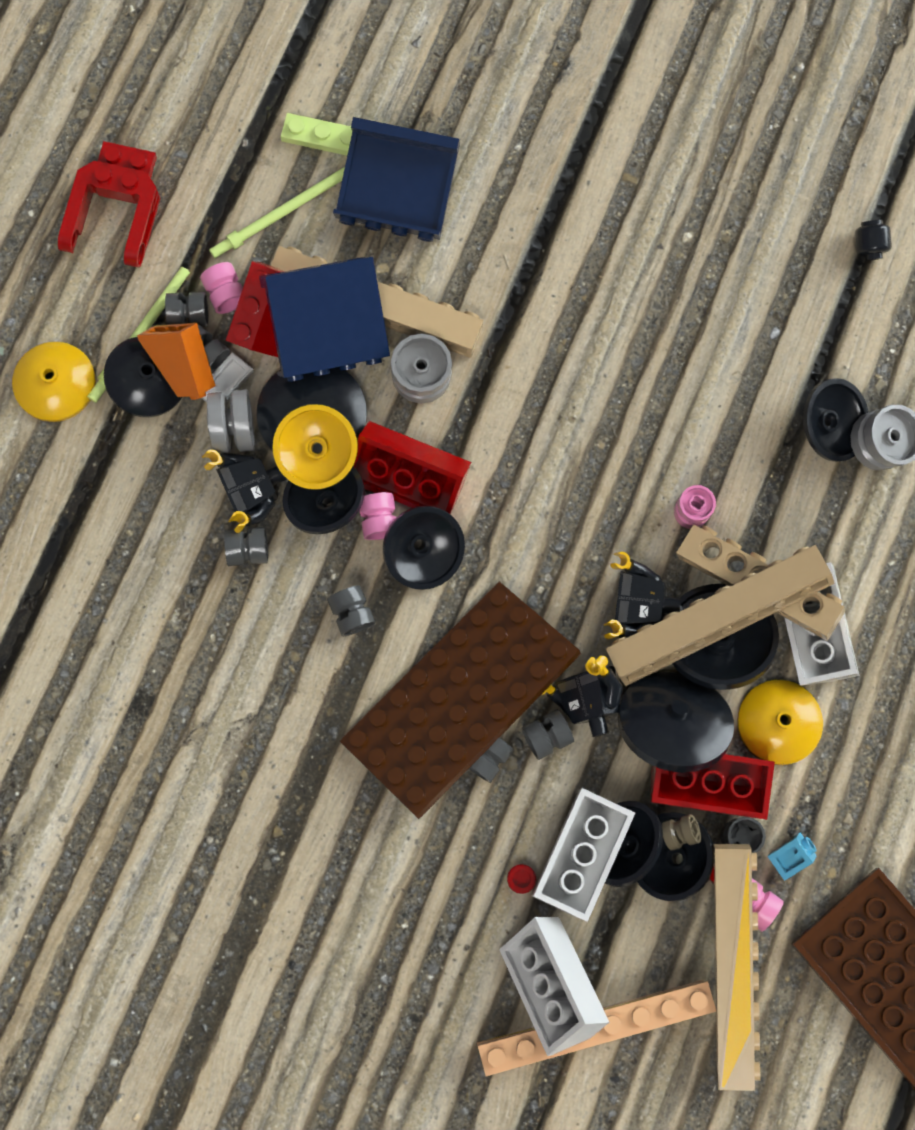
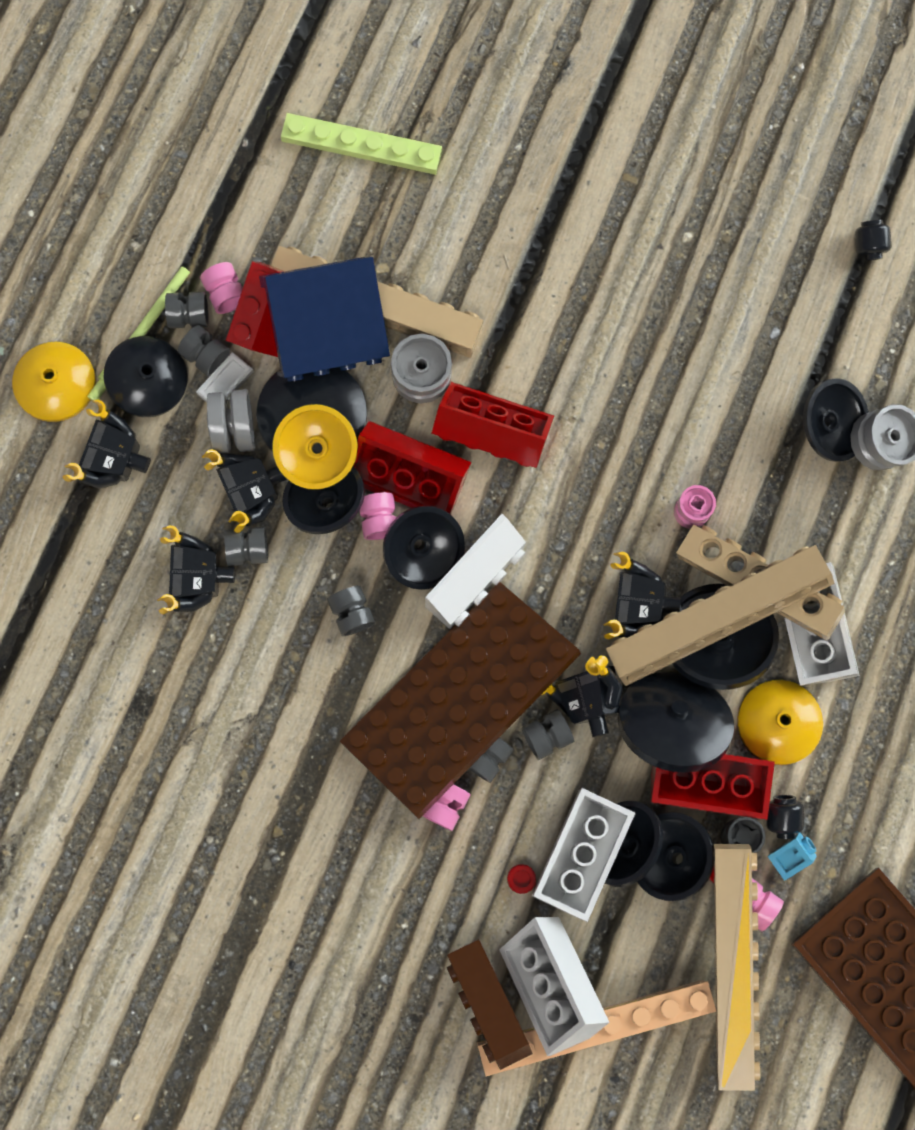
(109, 452): none -> black torso
(121, 175): red plate -> none
(180, 358): orange slope -> none
(193, 573): none -> black torso
(235, 239): yellowish green bar -> none
(397, 179): dark blue panel -> none
(445, 809): none -> bright pink wheel
(475, 572): none -> white slope
(489, 1004): none -> reddish brown brick
(492, 425): none -> red slope
(681, 832): dark tan wheel -> none
(785, 816): none -> black head

